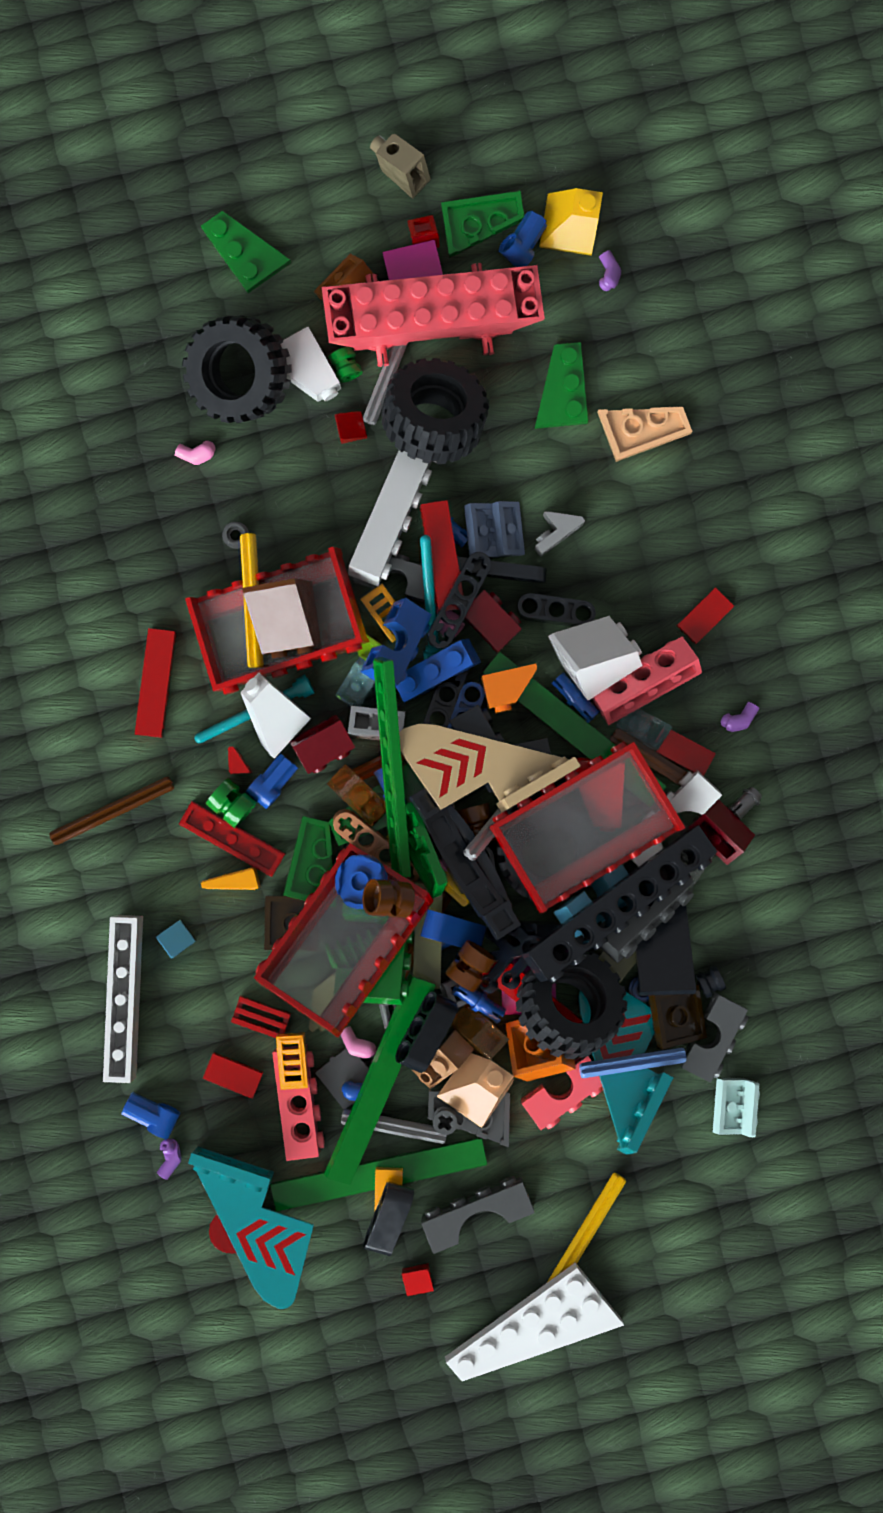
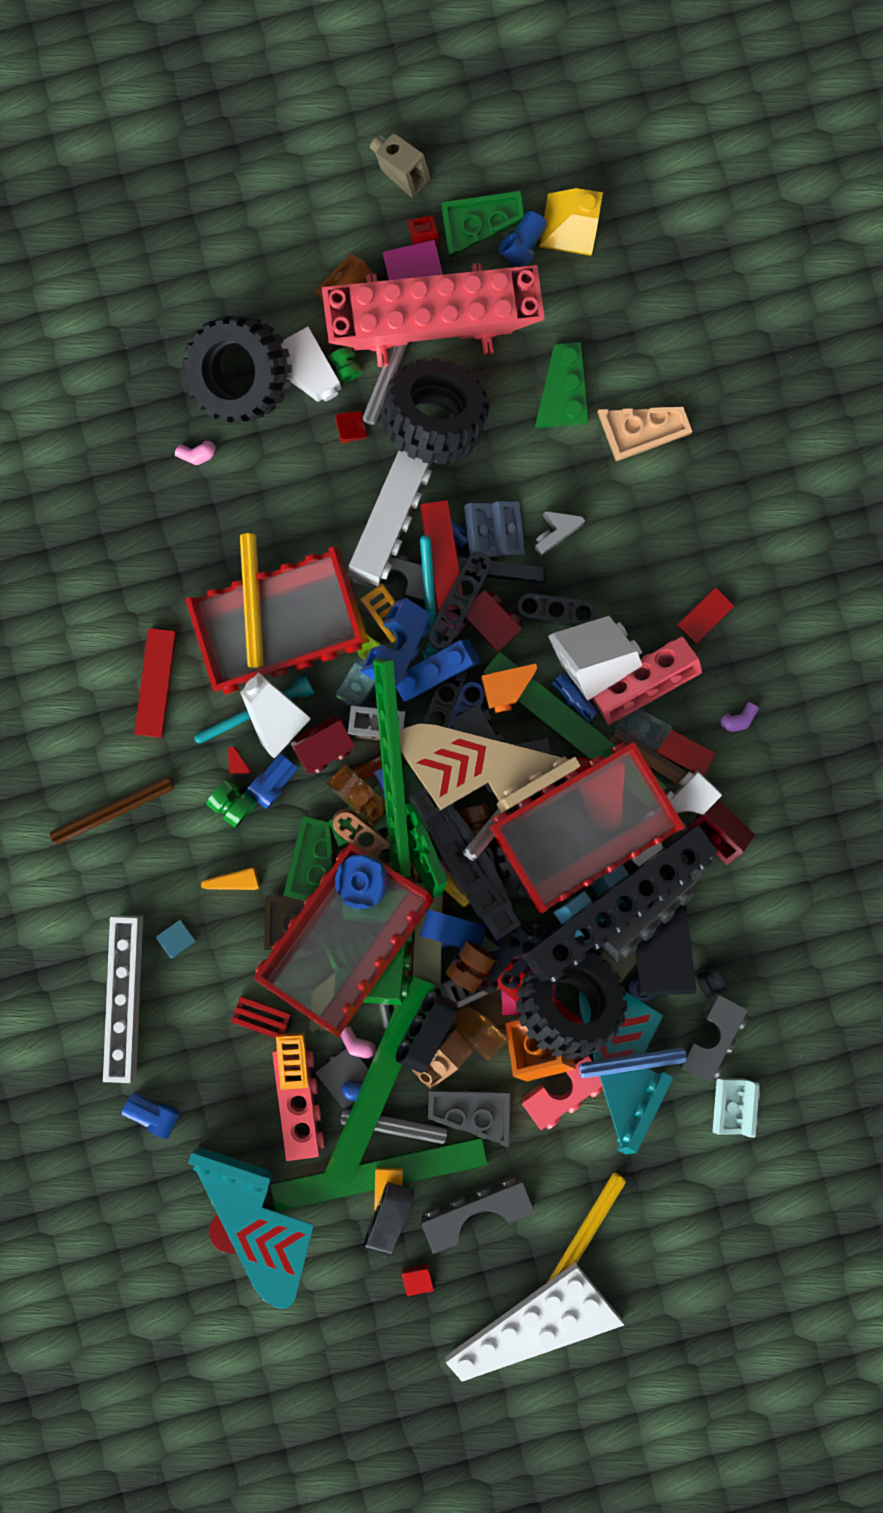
(172, 1158): medium lavender arm -> none
(227, 534): dark grey plate -> none
(233, 1075): red tile -> none
(234, 841): red tile -> none
(243, 251): green wing -> none
(284, 617): slope -> none
(388, 898): reddish brown wheel -> none
(443, 1128): dark grey bush -> none
(476, 1088): light nougat slope -> none
(480, 1002): blue pin -> none
(612, 271): medium lavender arm -> none
(677, 1019): dark brown plate -> none
(747, 800): flat silver pin -> none

